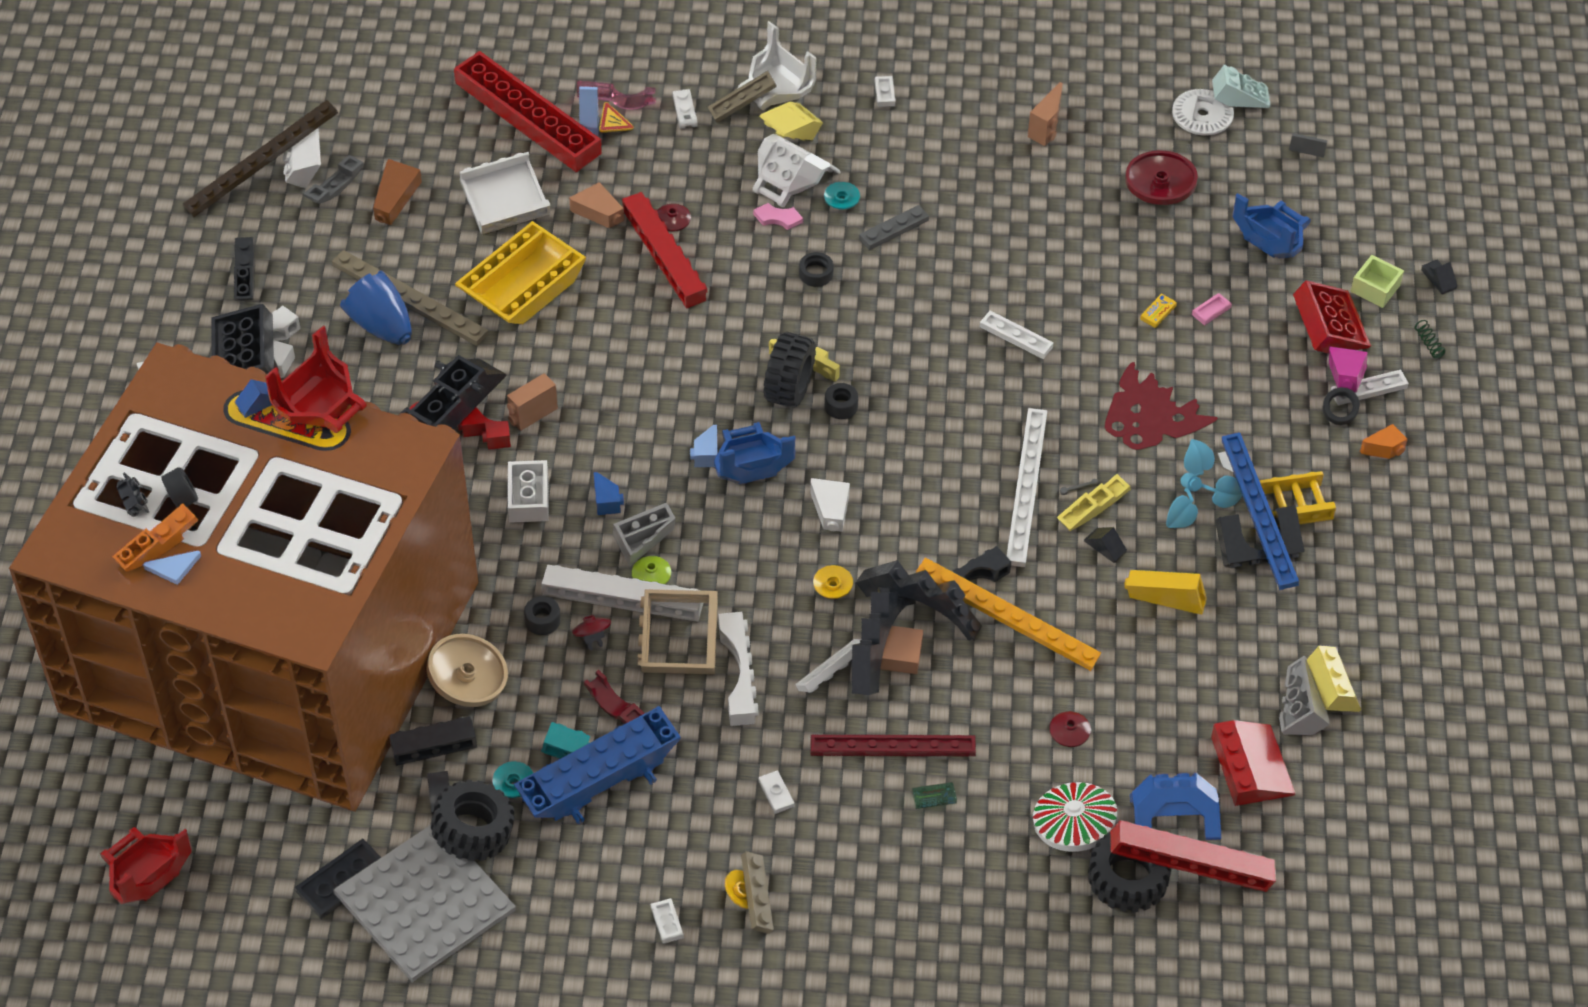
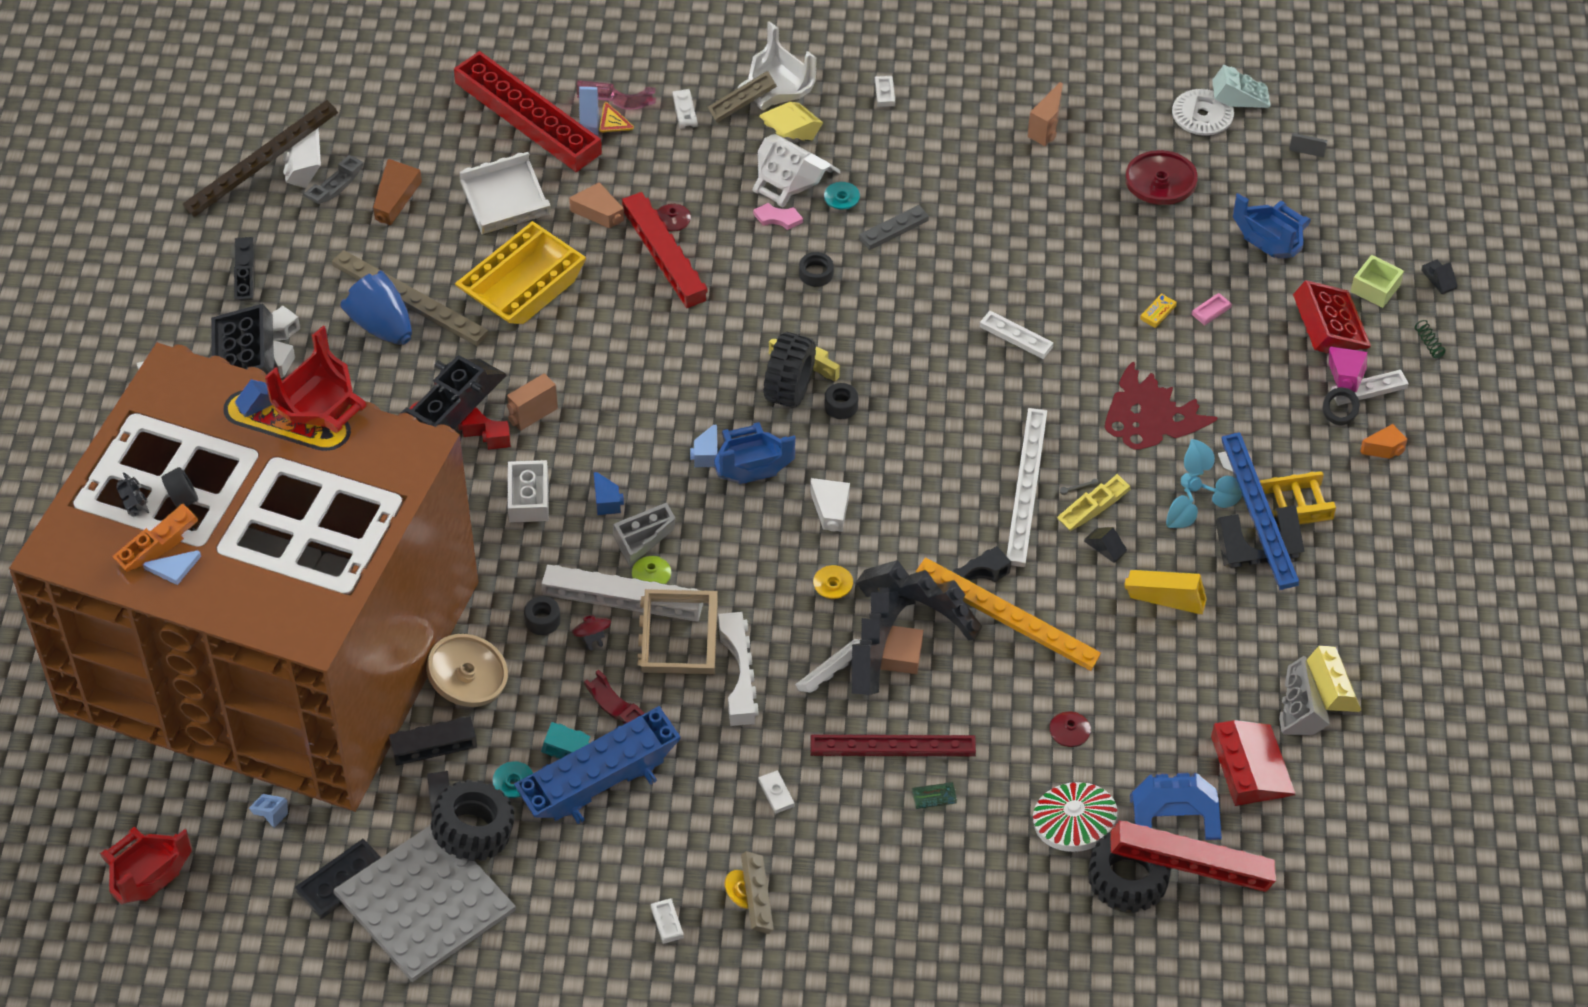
(271, 807): none -> light blue slope

